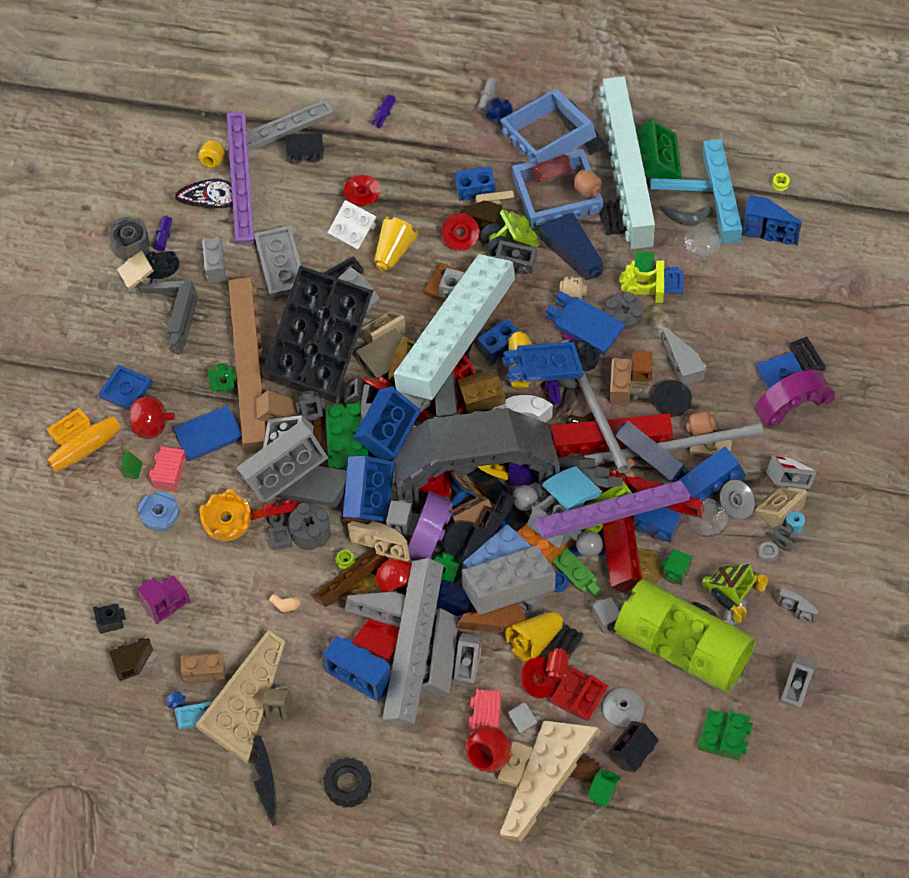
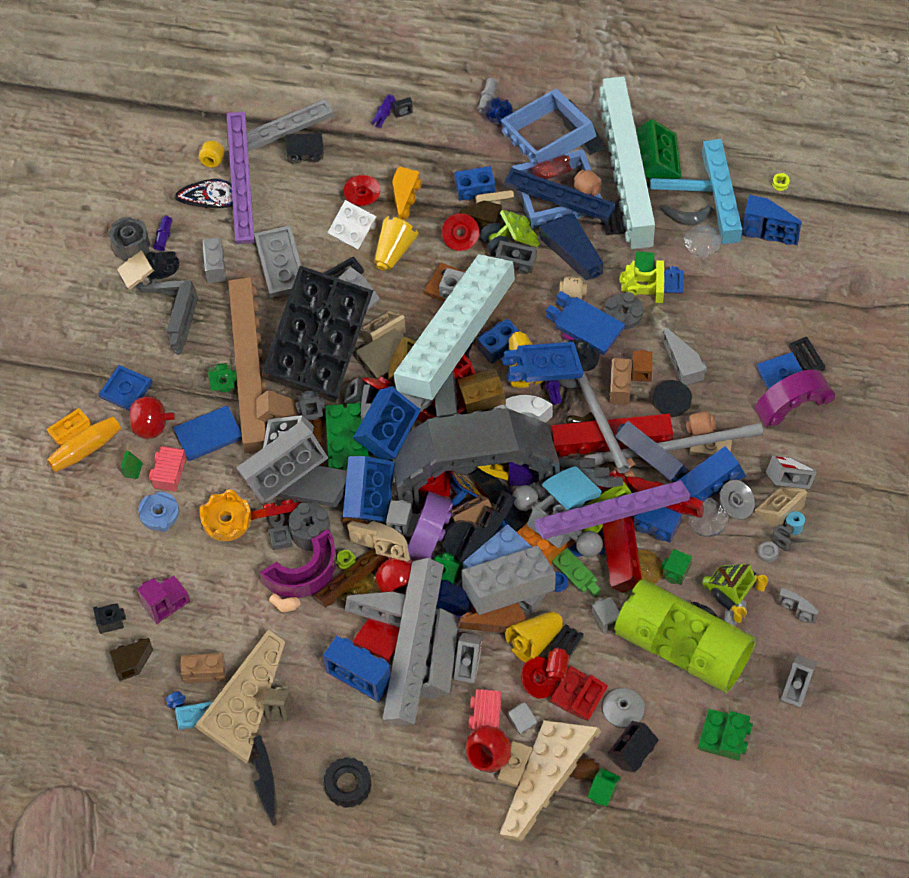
(308, 578): none -> magenta brick
(403, 107): none -> black tile
(405, 185): none -> light orange slope
(559, 194): none -> dark blue plate

